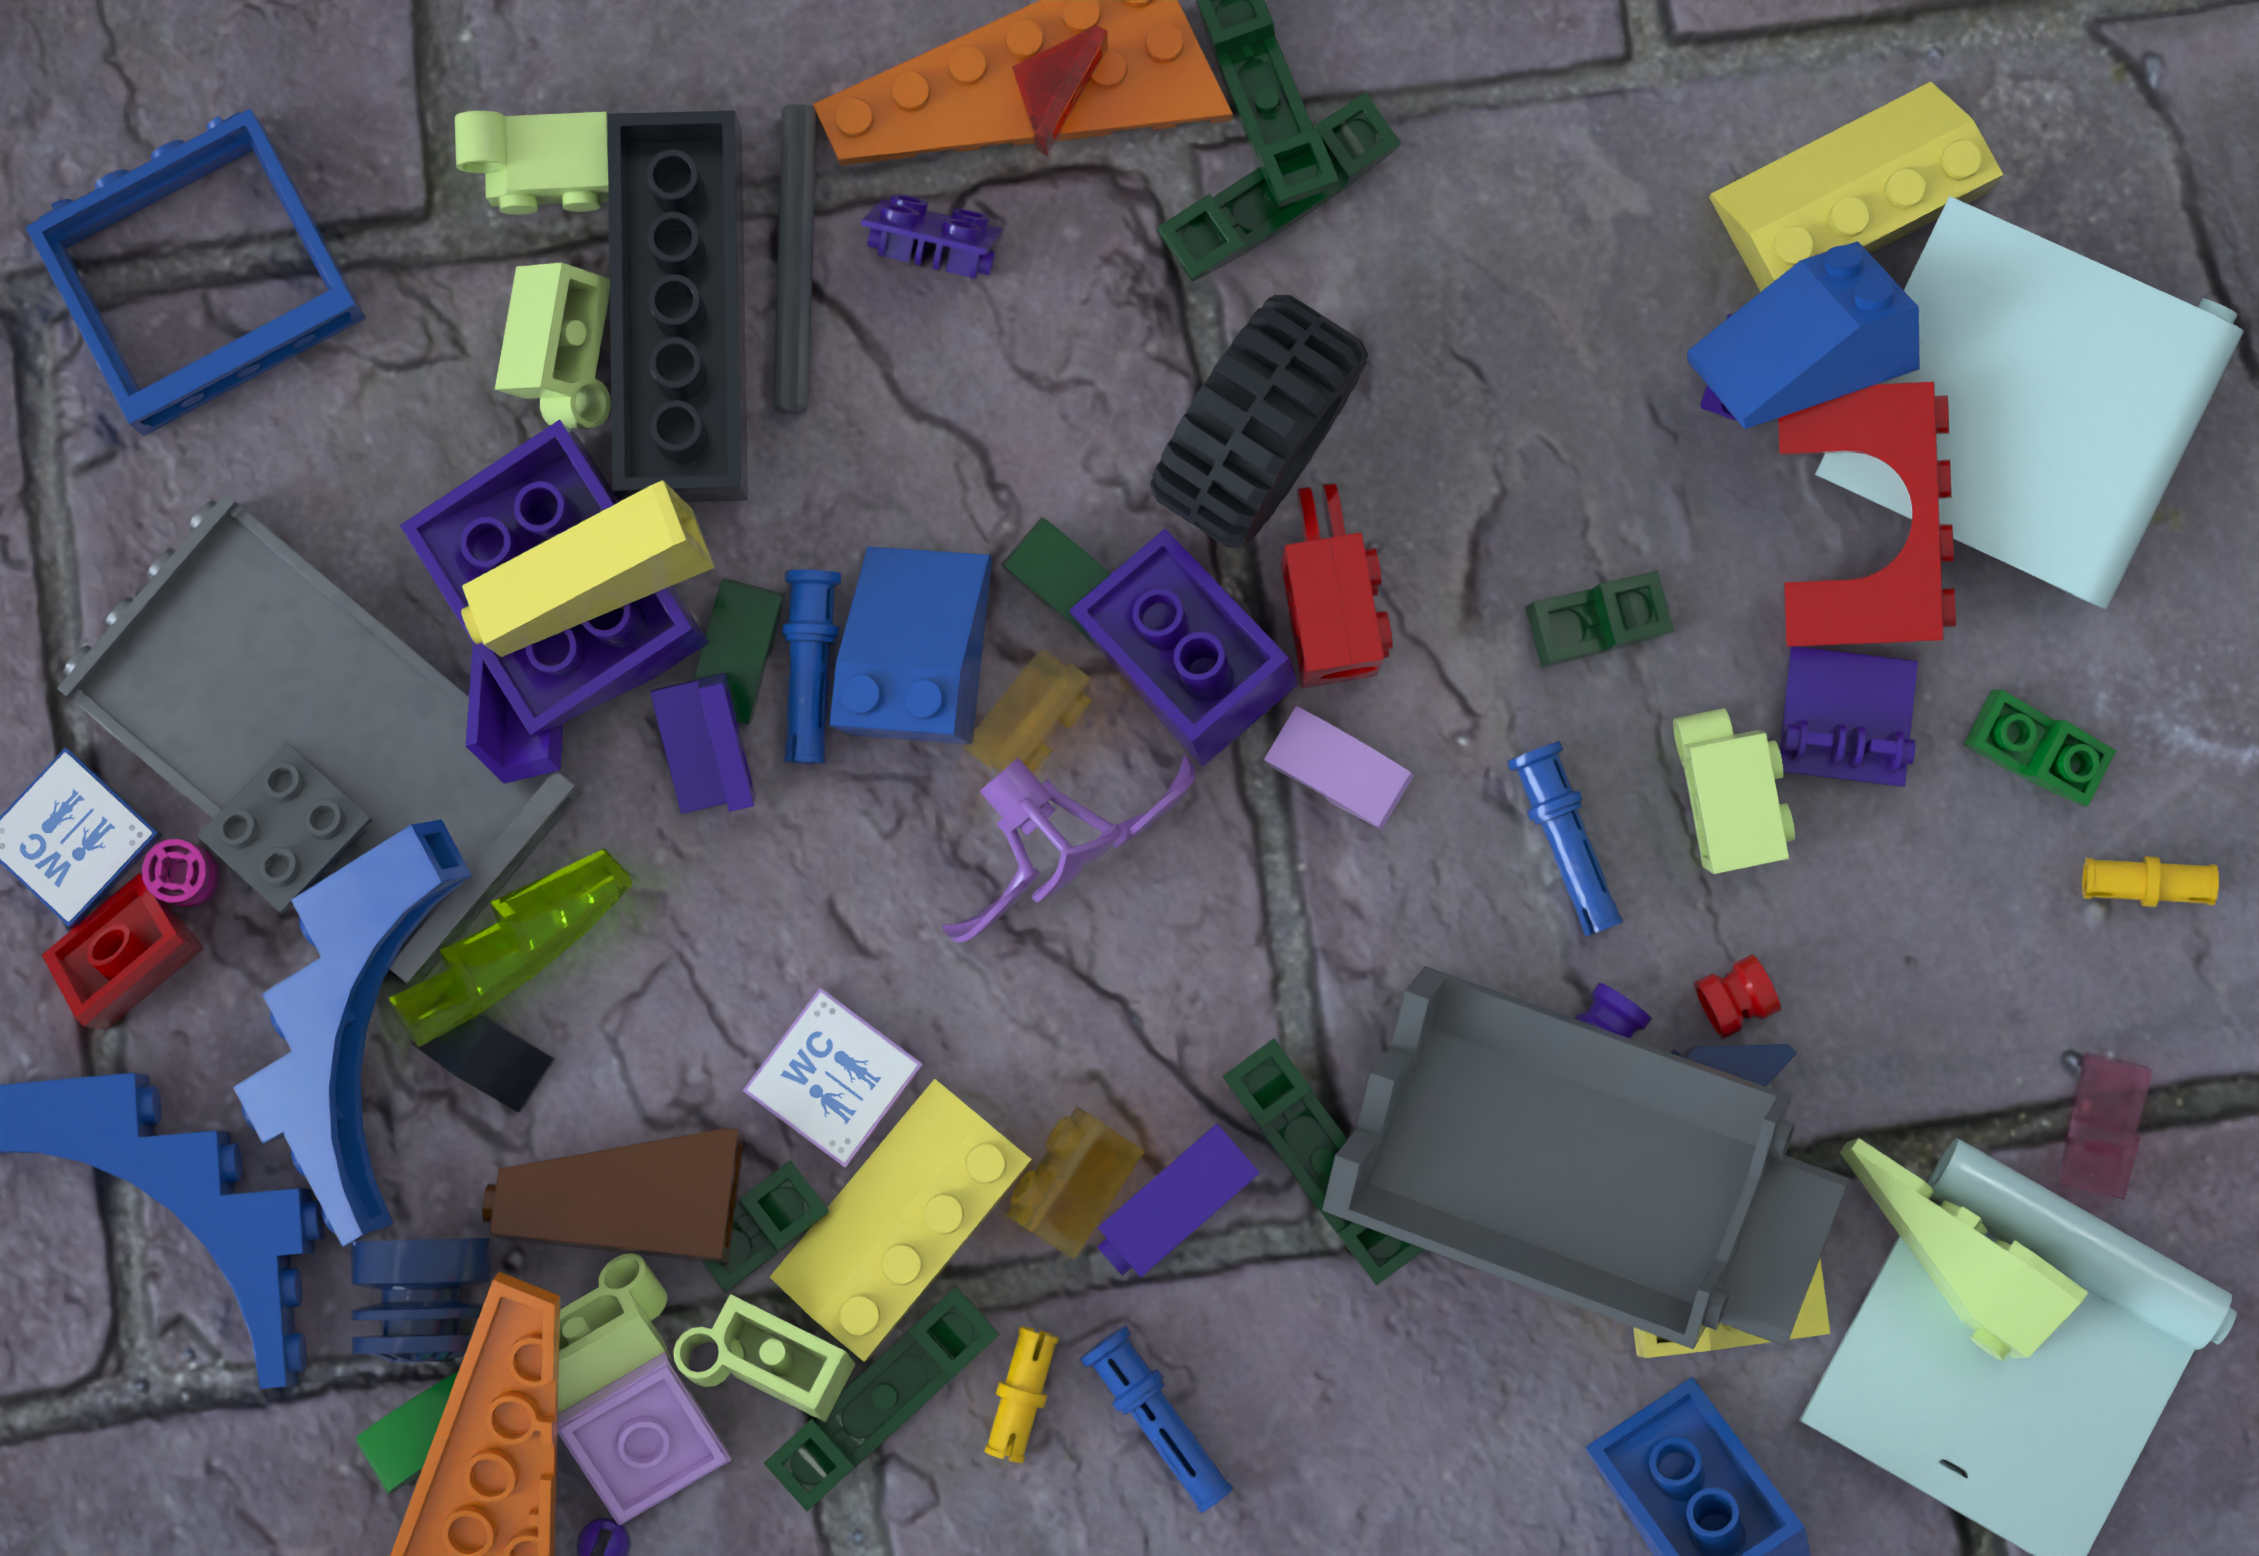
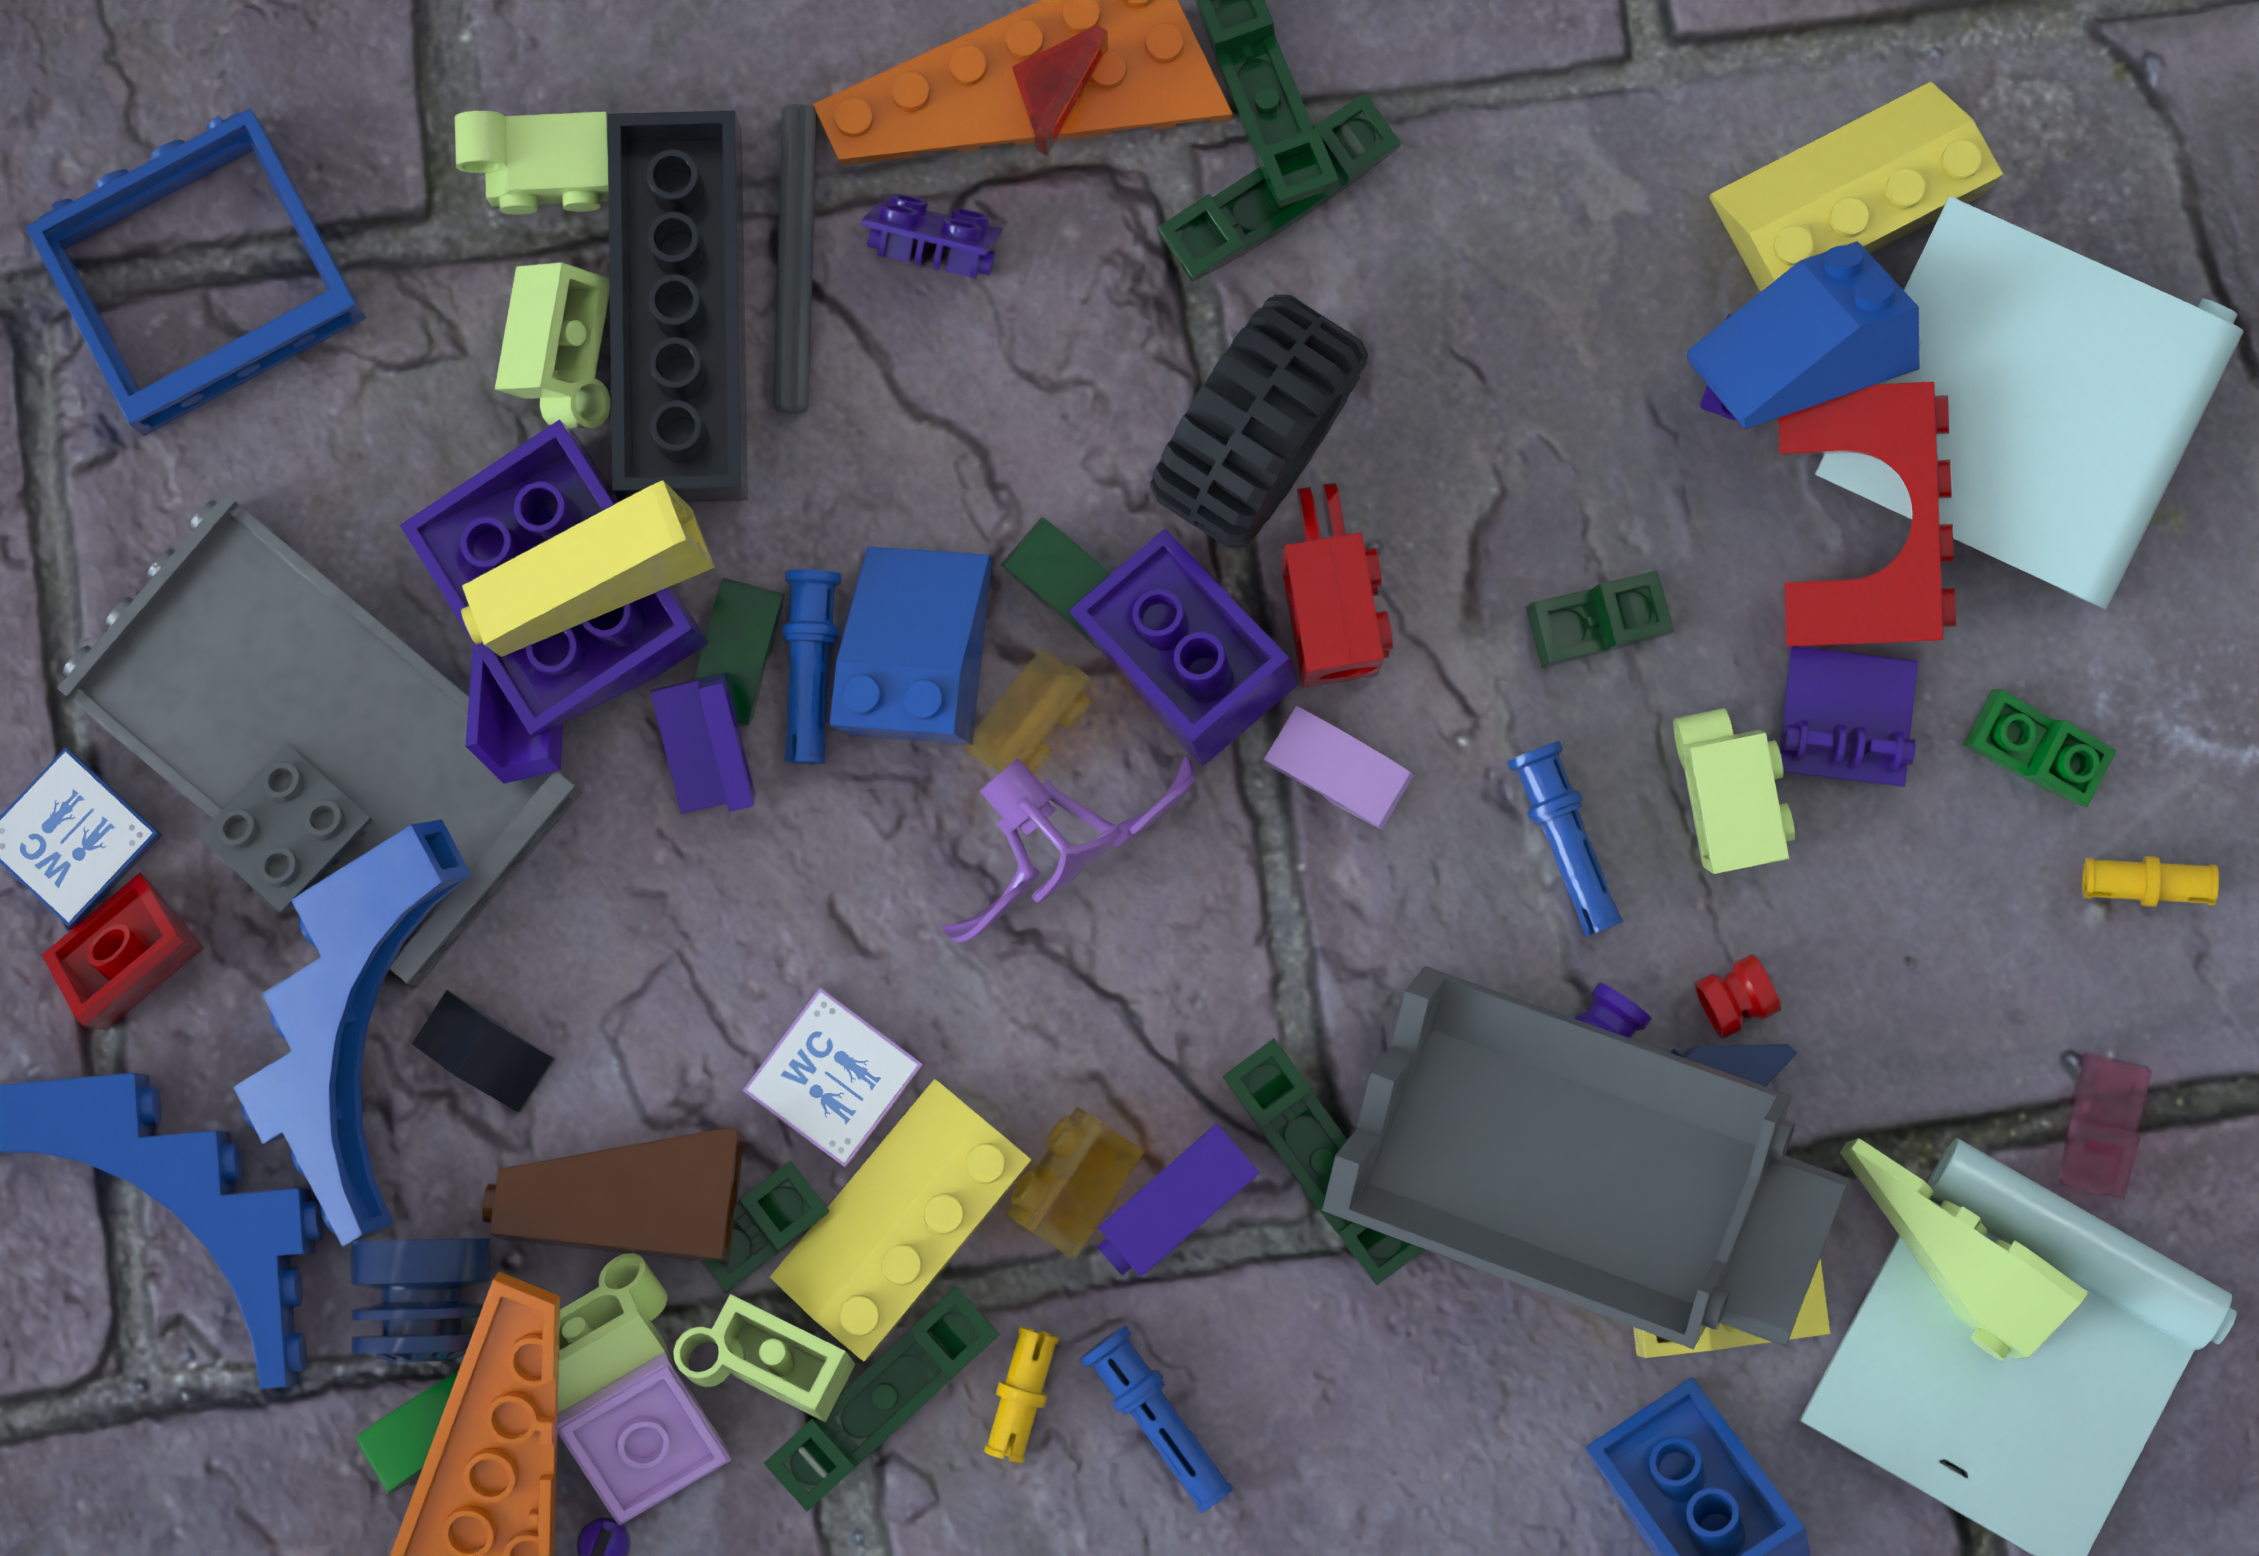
(189, 882): dark pink wheel -> none
(530, 933): clear neon green slope -> none

